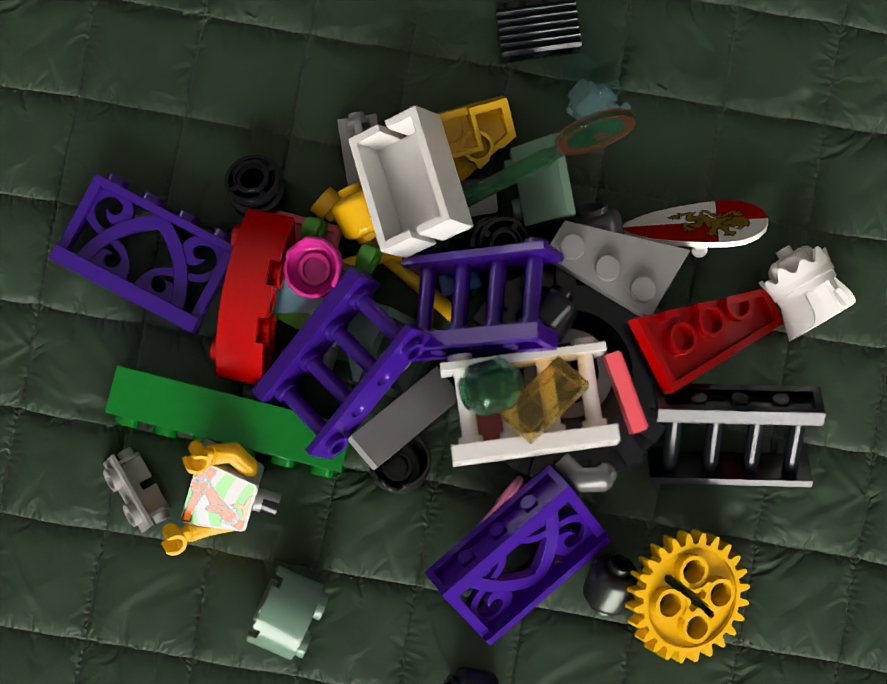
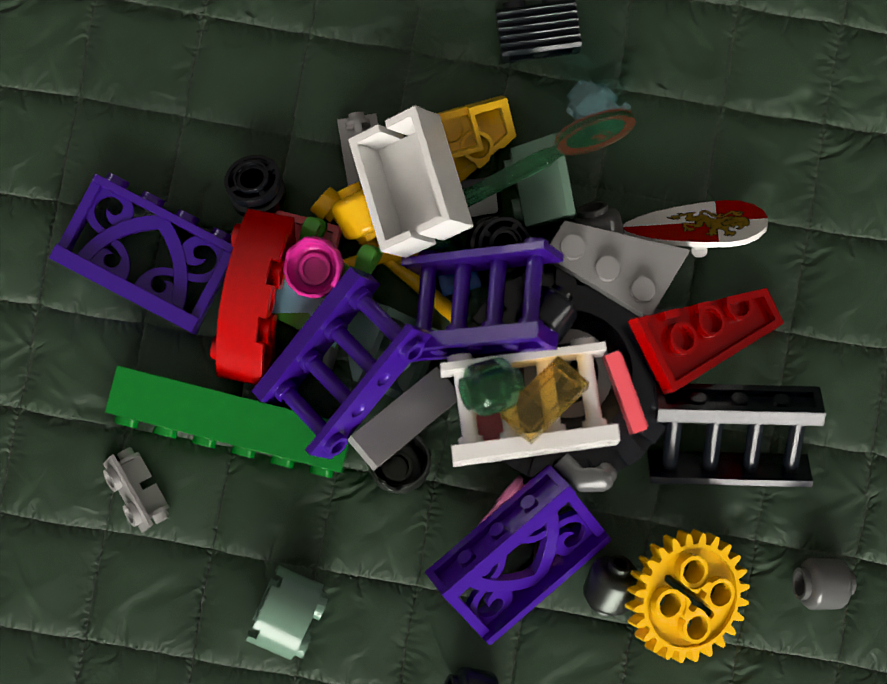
(219, 495): torso -> none
(806, 289): white hat -> none
(823, 583): none -> dark grey head

